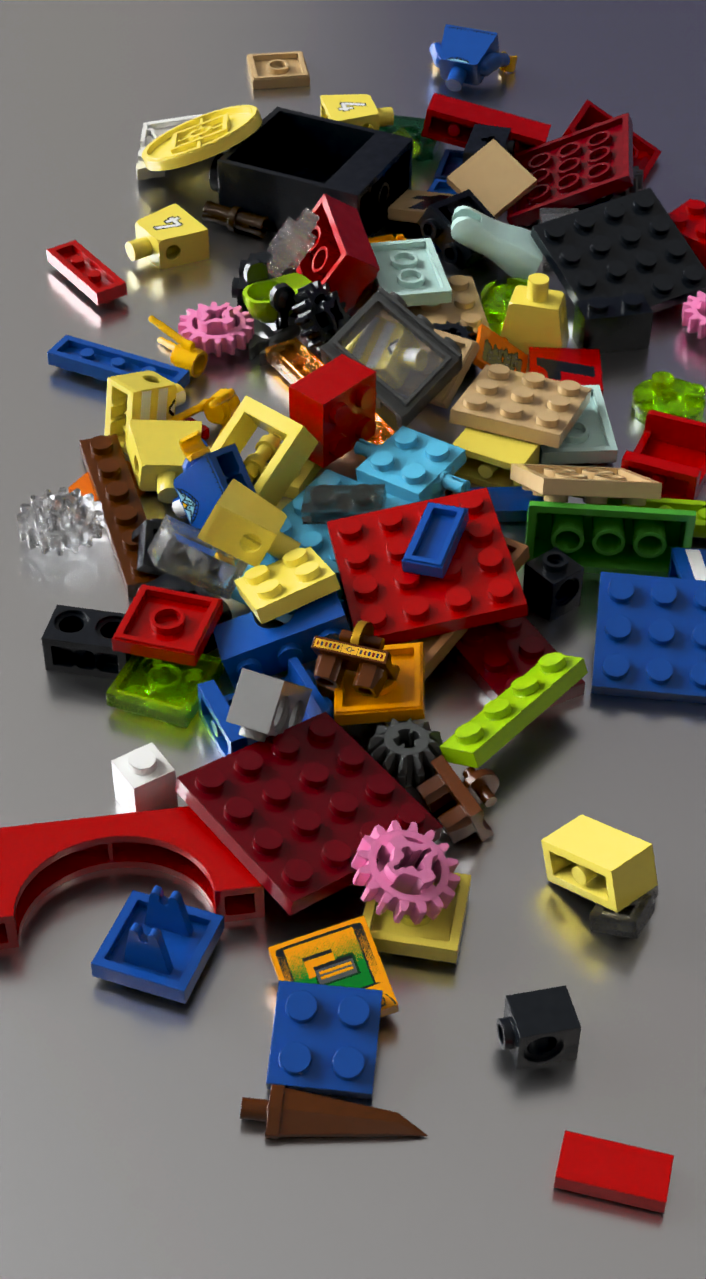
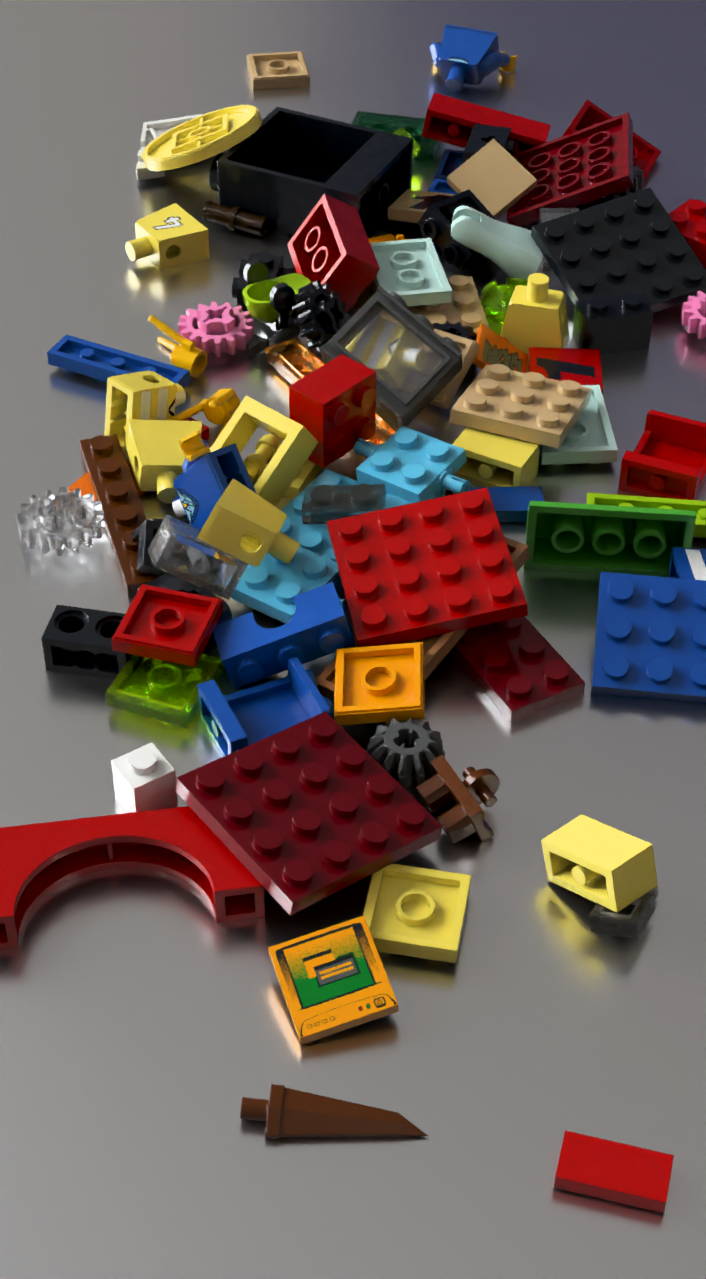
(87, 272): red plate -> none
(158, 945): blue plate -> none
(266, 705): light grey brick -> none
(286, 584): light yellow plate -> none
(292, 243): clear gear -> none
(325, 1039): blue plate -> none
(355, 652): reddish brown hips -> none
(356, 110): light yellow torso -> none
(405, 872): bright pink gear -> none
(435, 540): blue tile -> none
(513, 710): lime plate -> none
(539, 1027): black brick -> none
(553, 584): black brick -> none
(585, 482): tan plate -> none
(668, 396): clear neon green plate -> none

